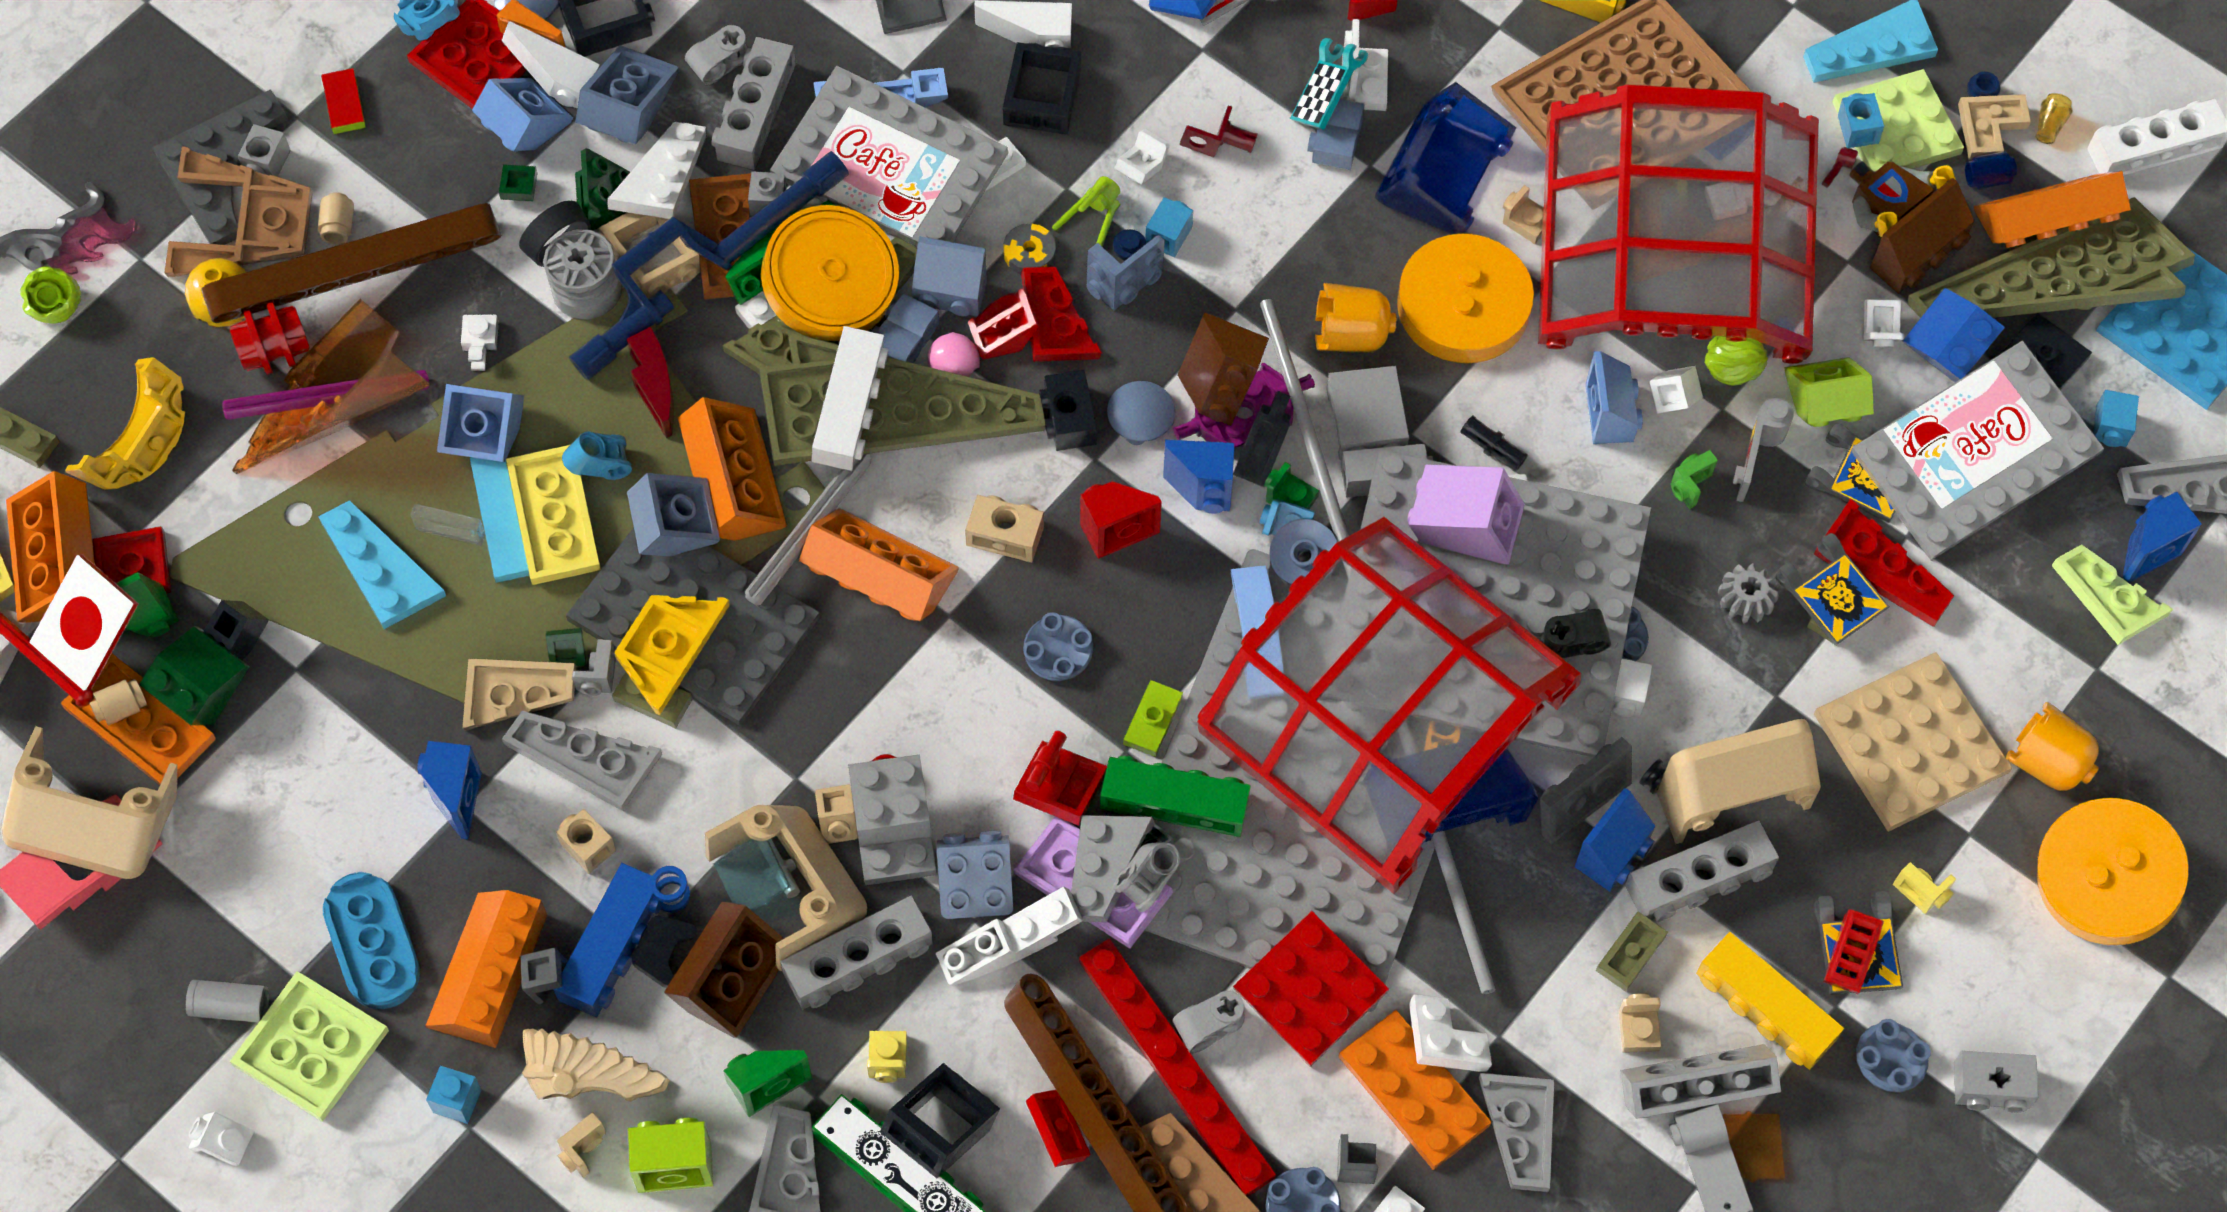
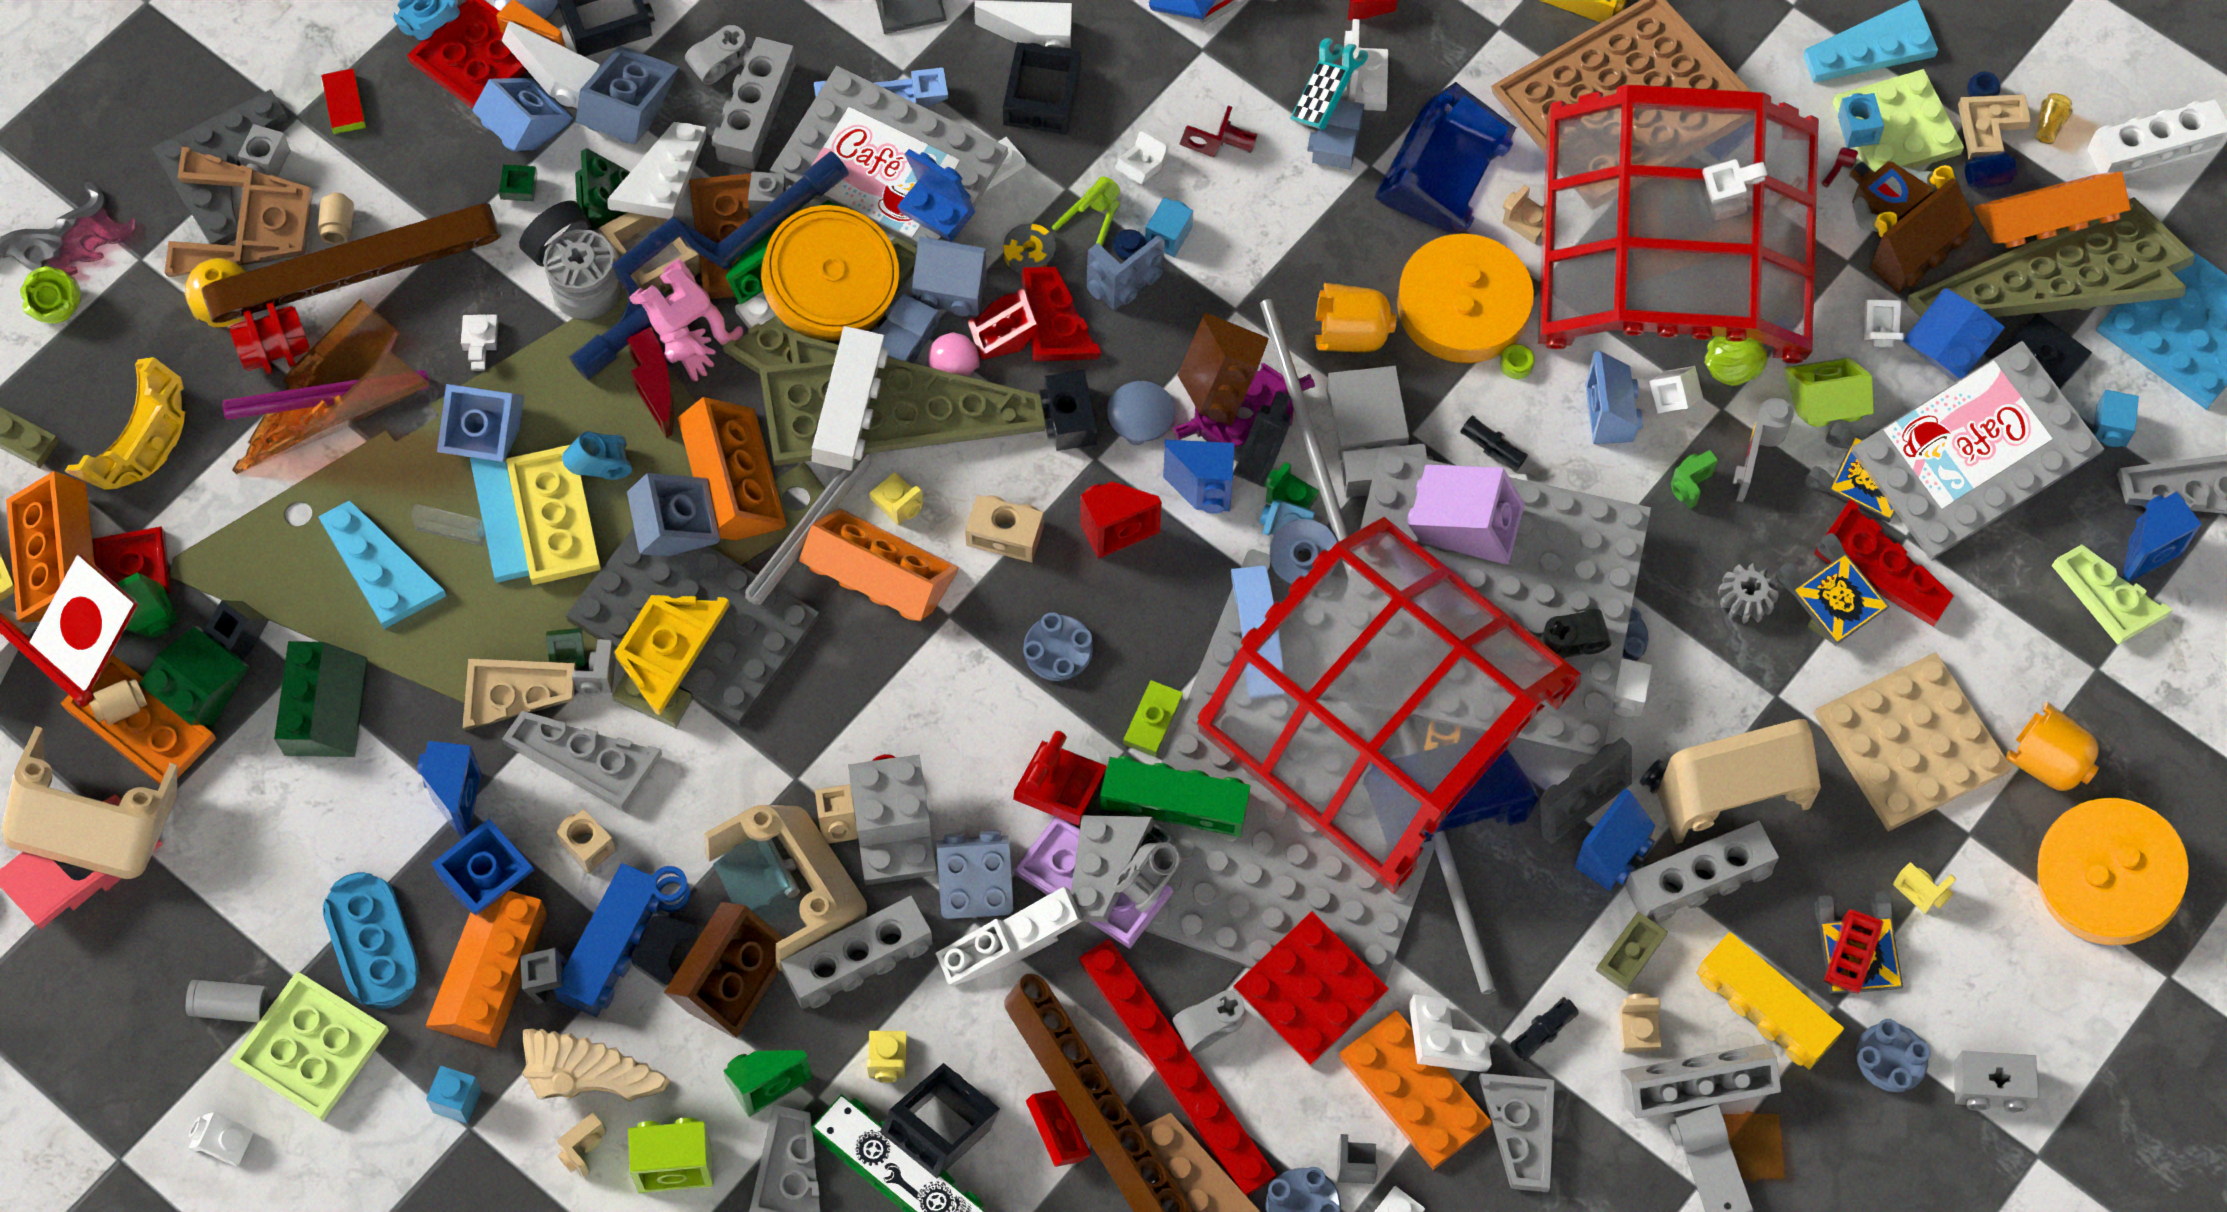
(320, 700): none -> dark green slope
(481, 867): none -> blue slope
(675, 312): none -> bright pink animal
(897, 498): none -> light yellow bracket
(937, 197): none -> blue bracket
(1517, 361): none -> lime tile
(1544, 1028): none -> black pin
(1729, 180): none -> white plate

